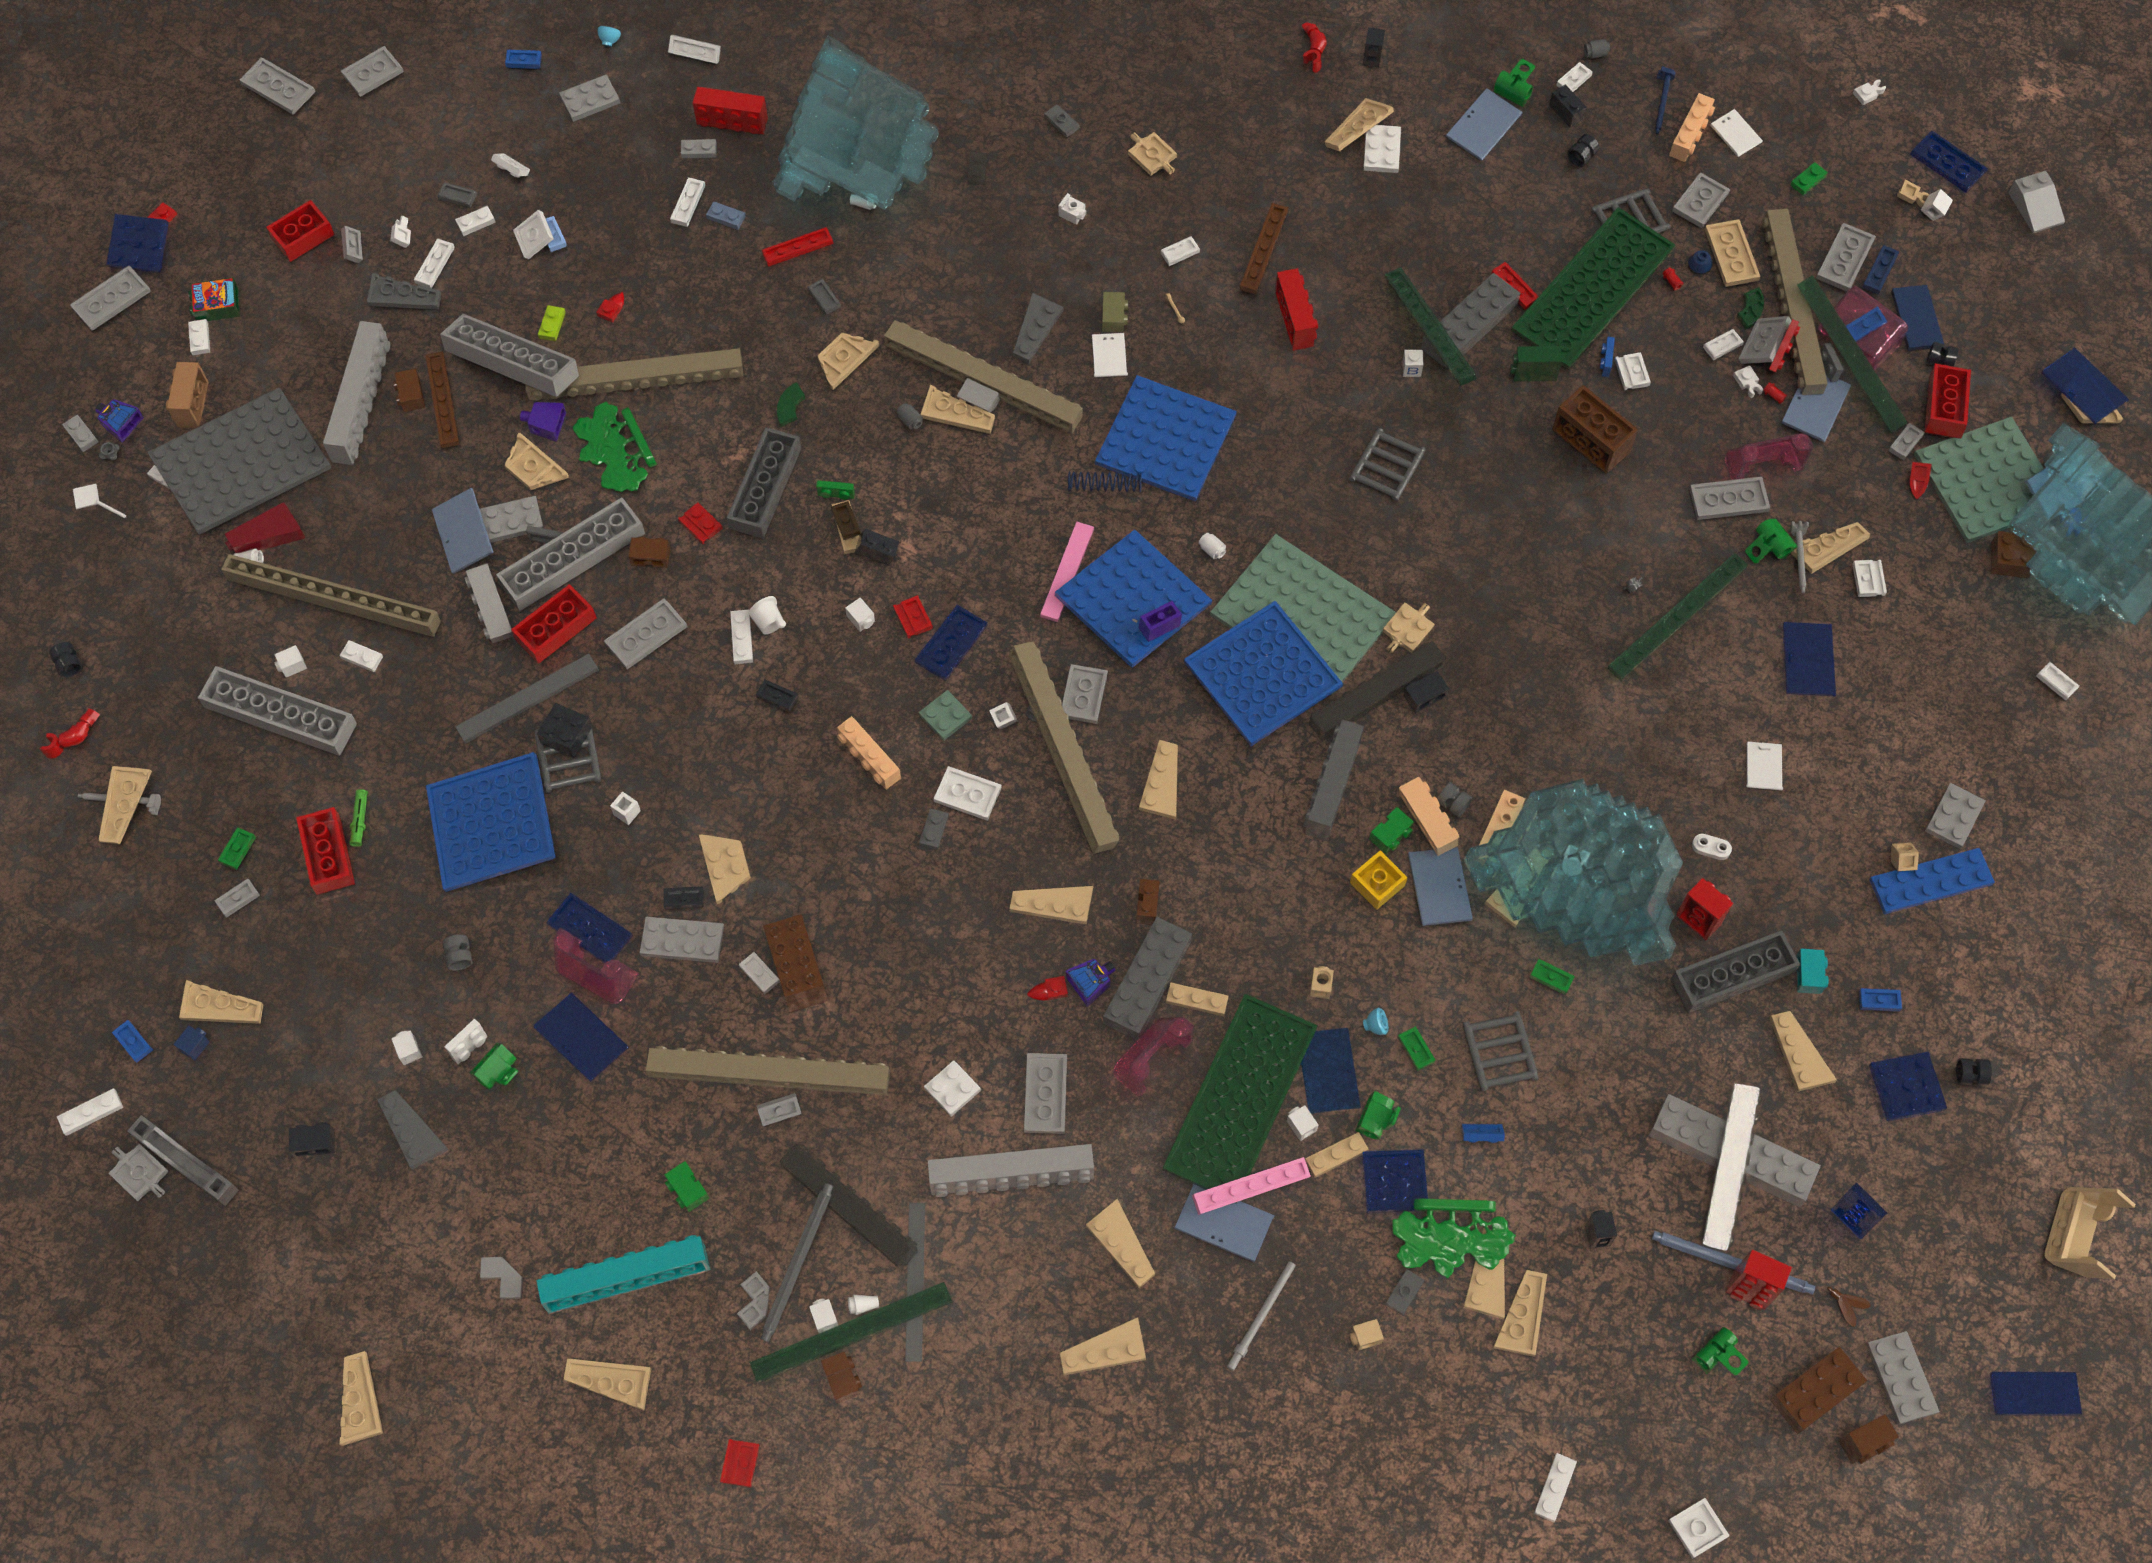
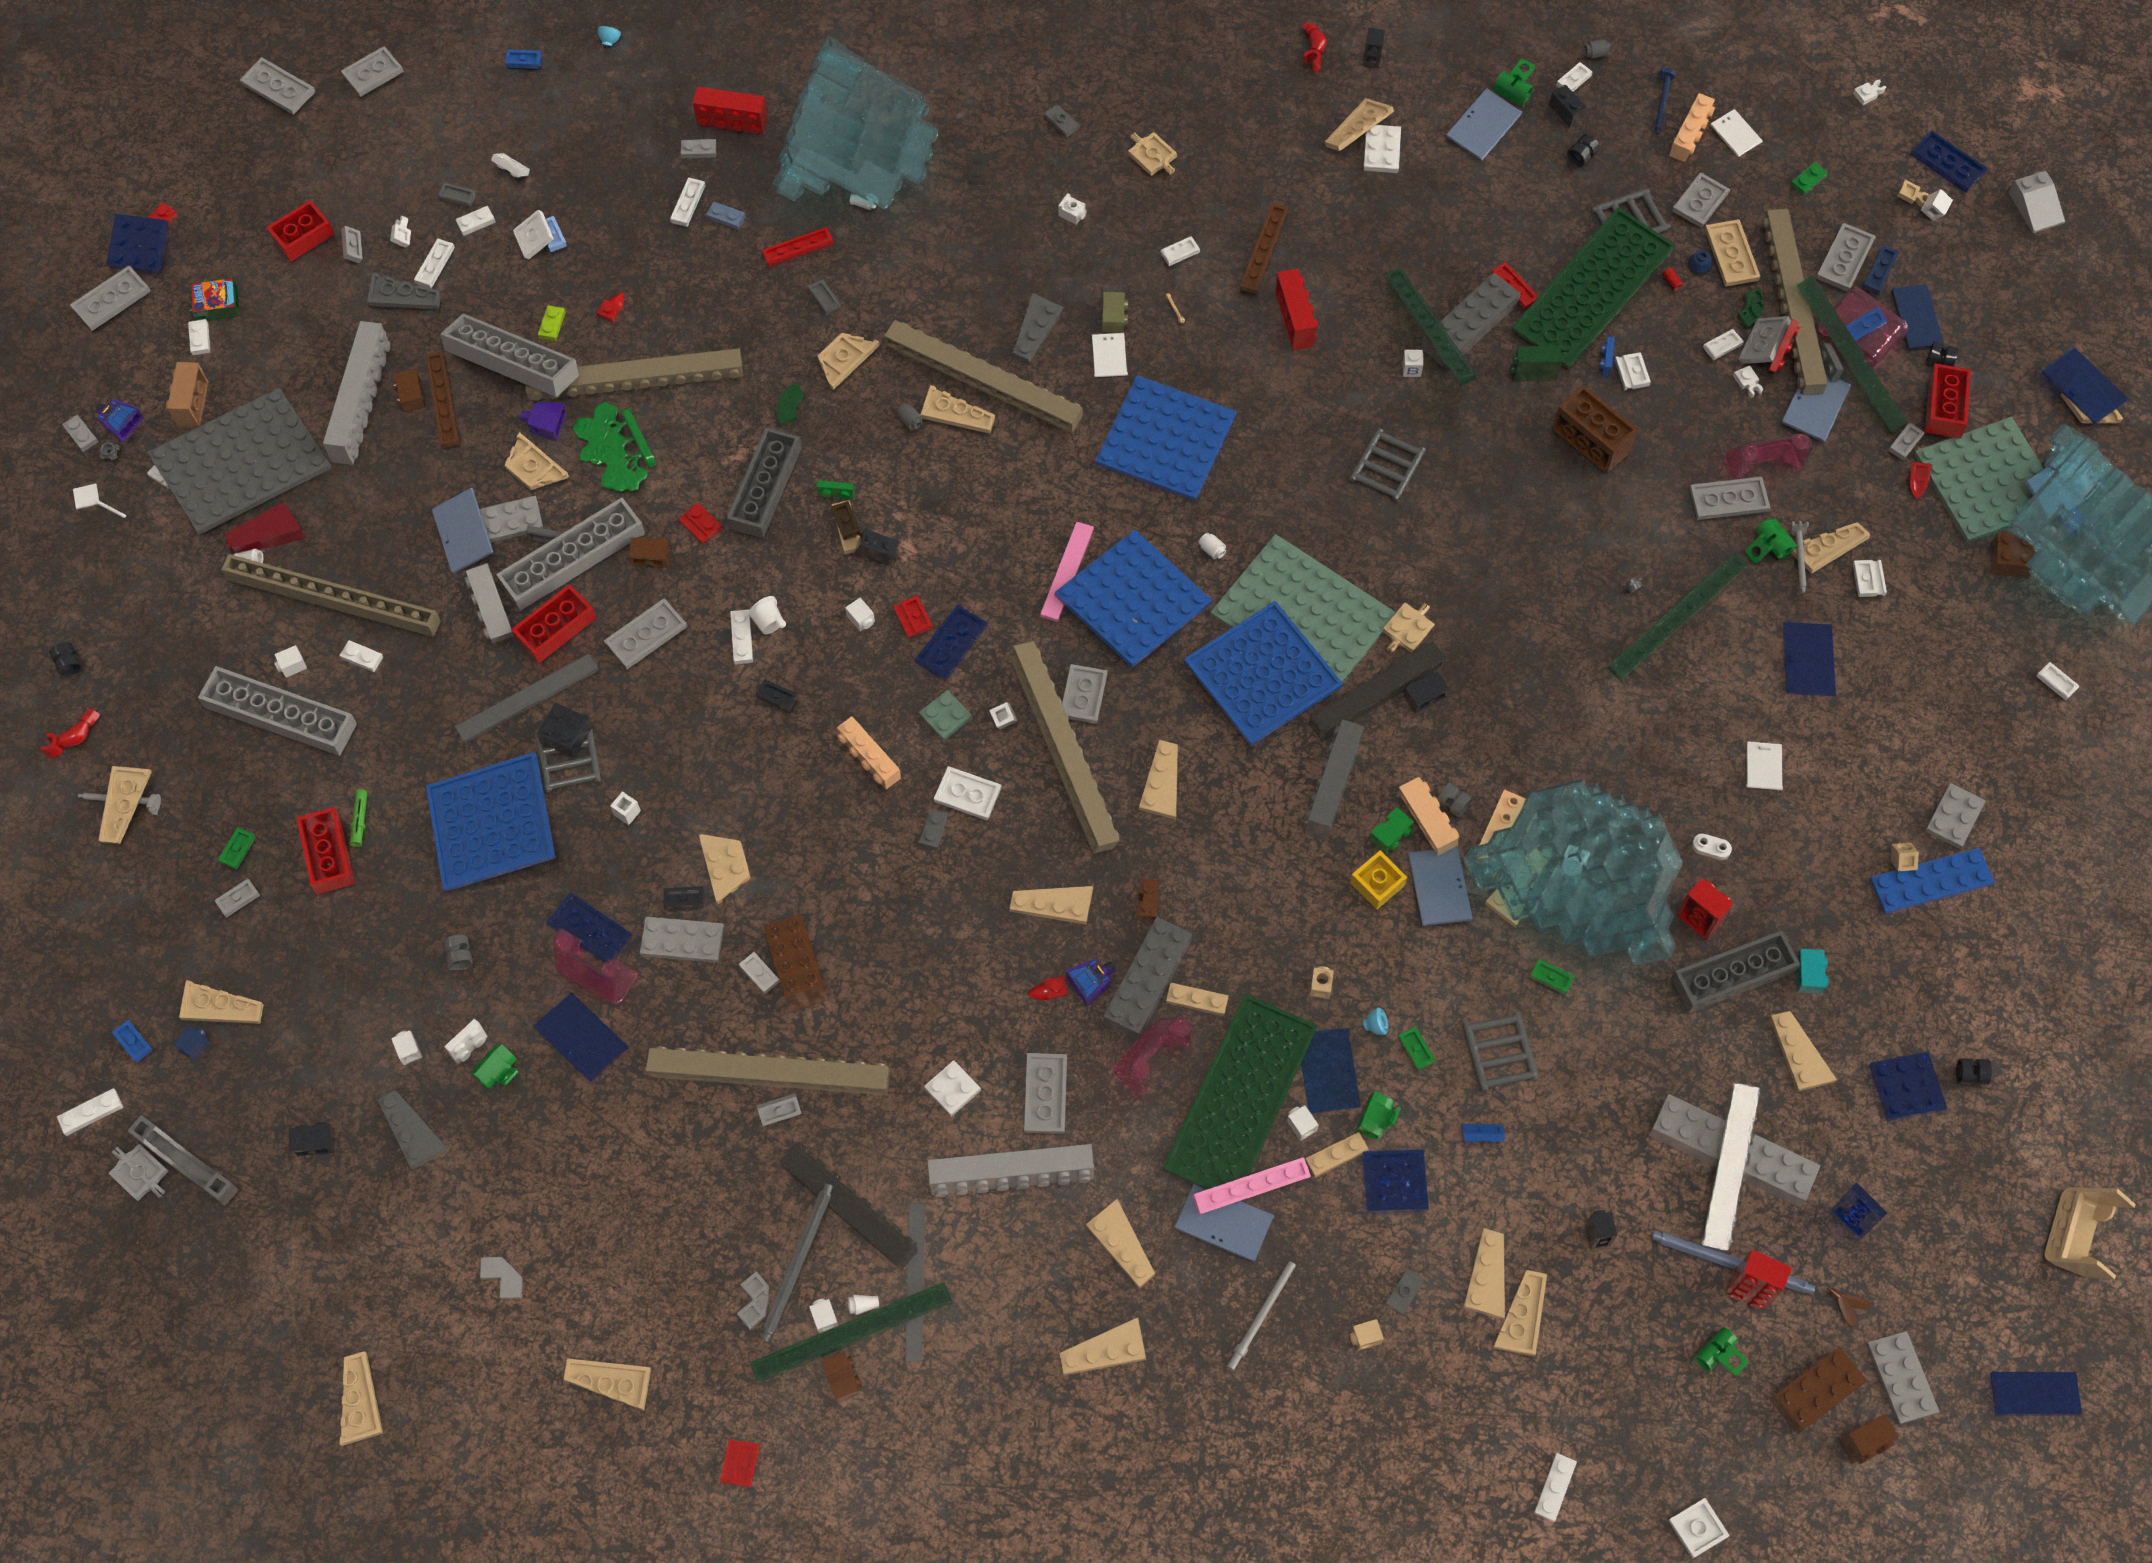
(589, 98): light grey plate -> none
(623, 1274): teal brick -> none
(689, 1193): green brick -> none
(694, 49): white plate -> none
(979, 395): light grey brick -> none
(1105, 487): dark blue piece -> none
(1160, 621): dark purple brick -> none
(1448, 1242): green plant -> none
(1774, 392): red pin -> none
(1880, 999): blue plate -> none

